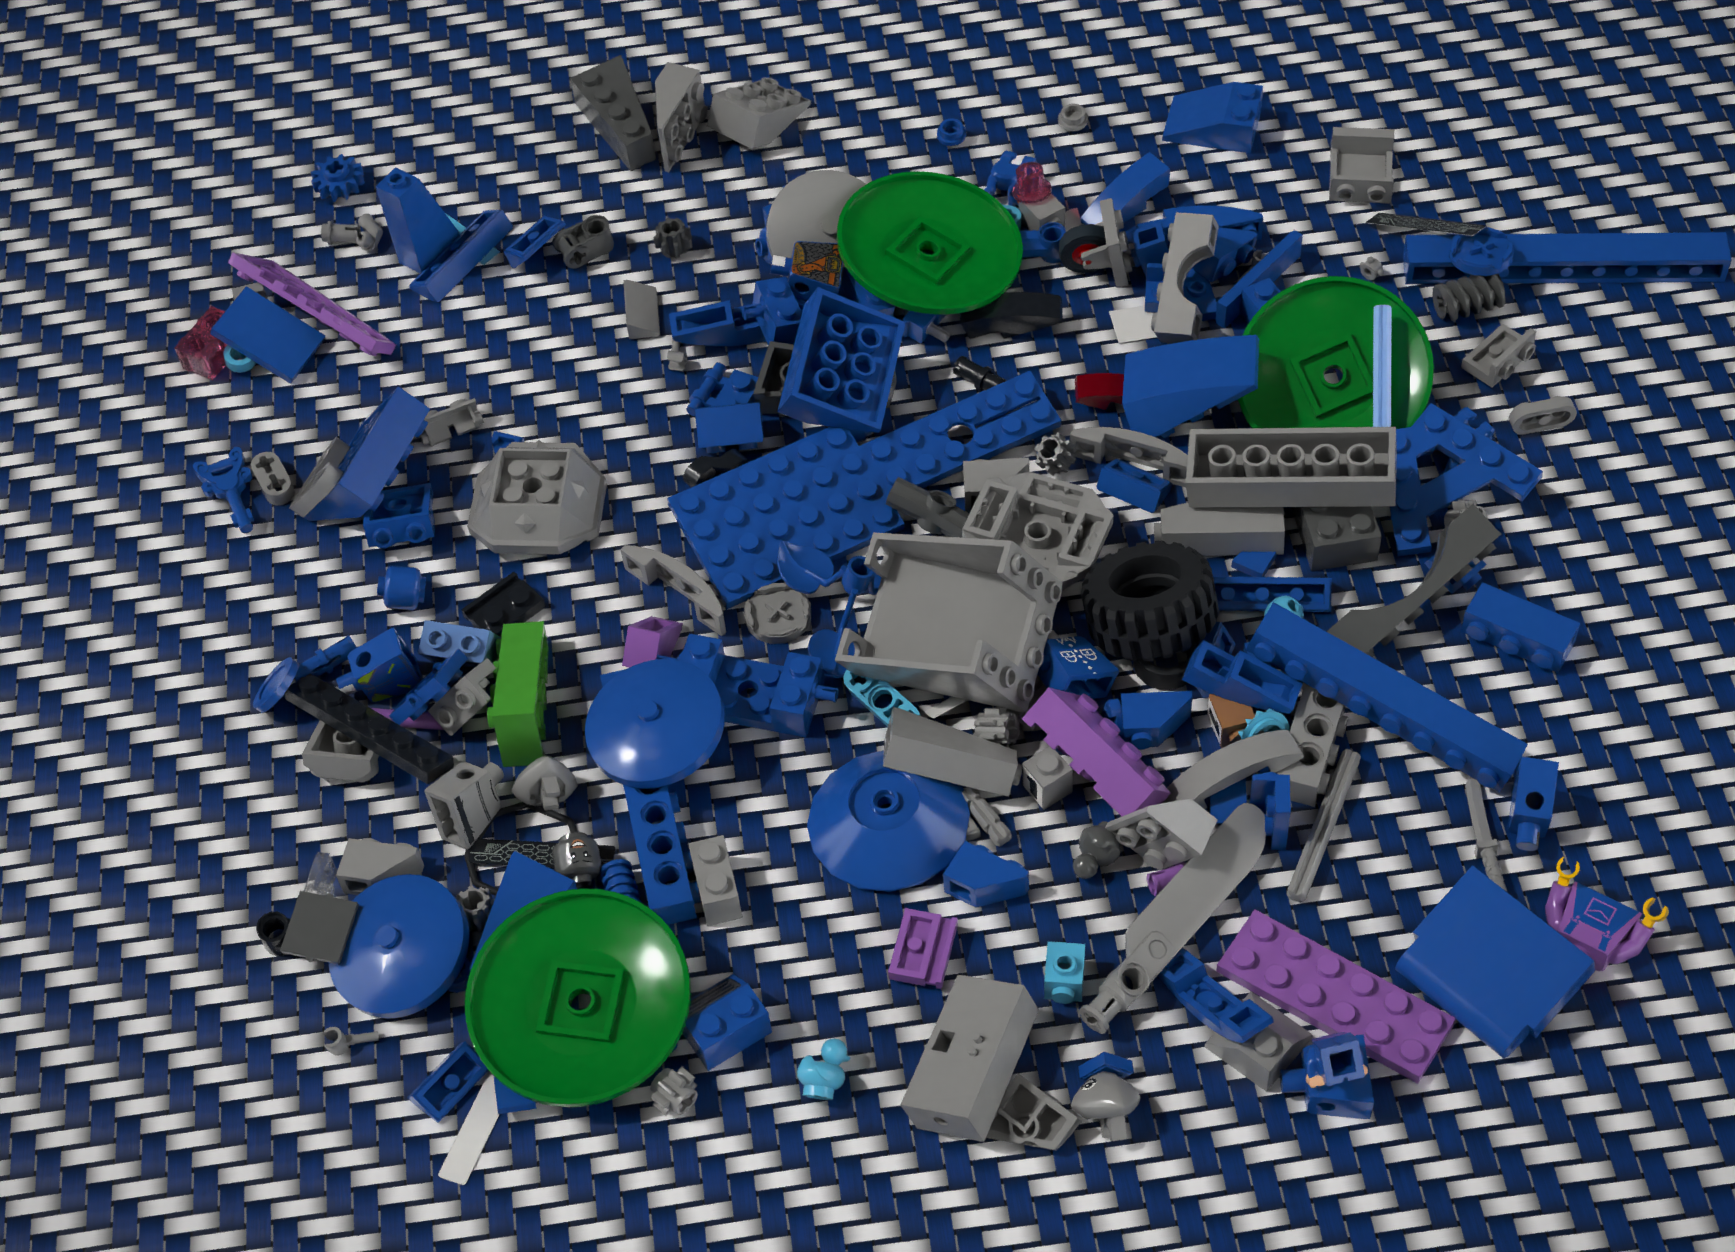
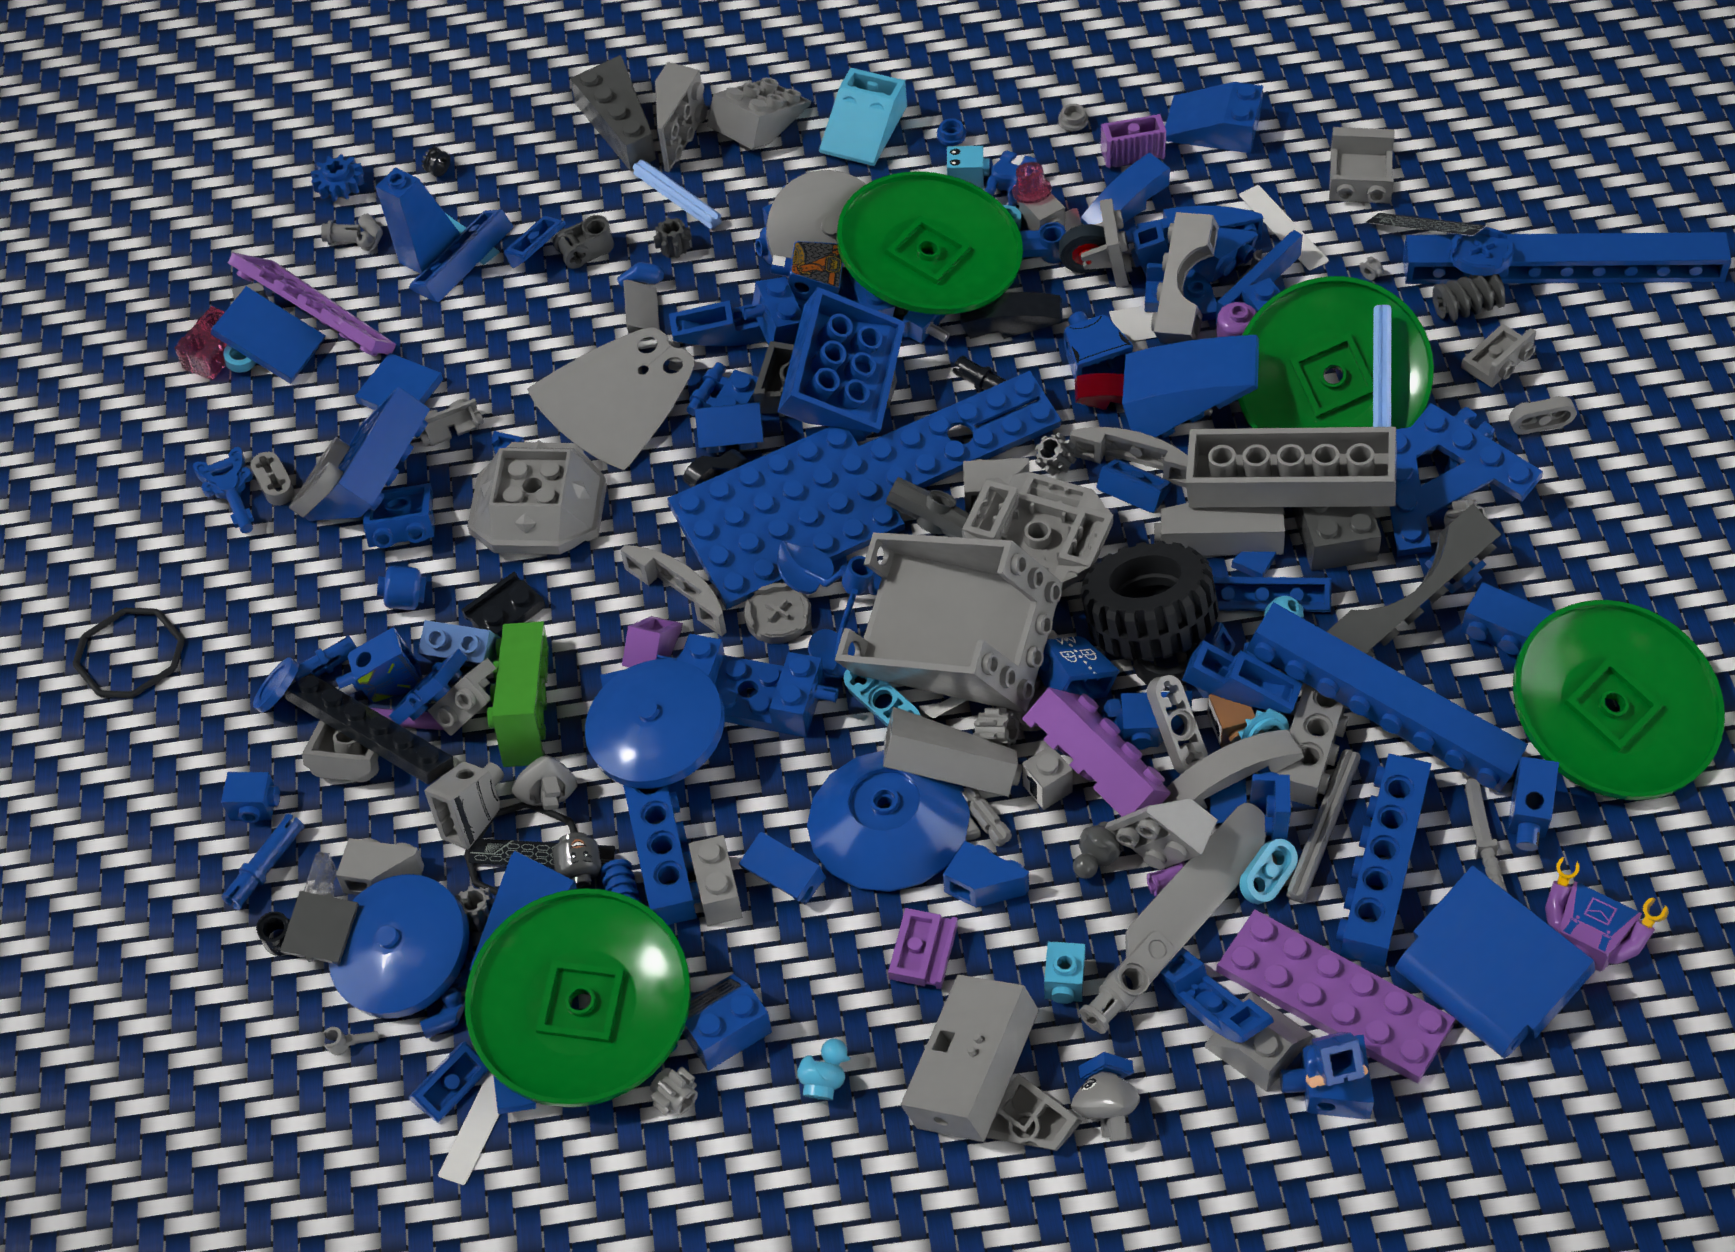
(128, 694): none -> black piece
(250, 796): none -> blue brick
(254, 872): none -> blue pin
(395, 372): none -> blue tile
(436, 161): none -> black bush
(449, 1015): none -> blue arm
(605, 400): none -> light grey piece
(642, 273): none -> blue arm
(677, 194): none -> light blue axle
(783, 868): none -> blue hinge
(864, 116): none -> medium azure slope
(968, 164): none -> medium azure brick
(1094, 345): none -> blue torso
(1132, 139): none -> medium lavender brick
(1159, 704): none -> light grey beam
(1234, 319): none -> medium lavender head
(1267, 874): none -> medium azure plate
(1282, 225): none -> white sticker
(1371, 940): none -> blue brick
(1650, 667): none -> green dish

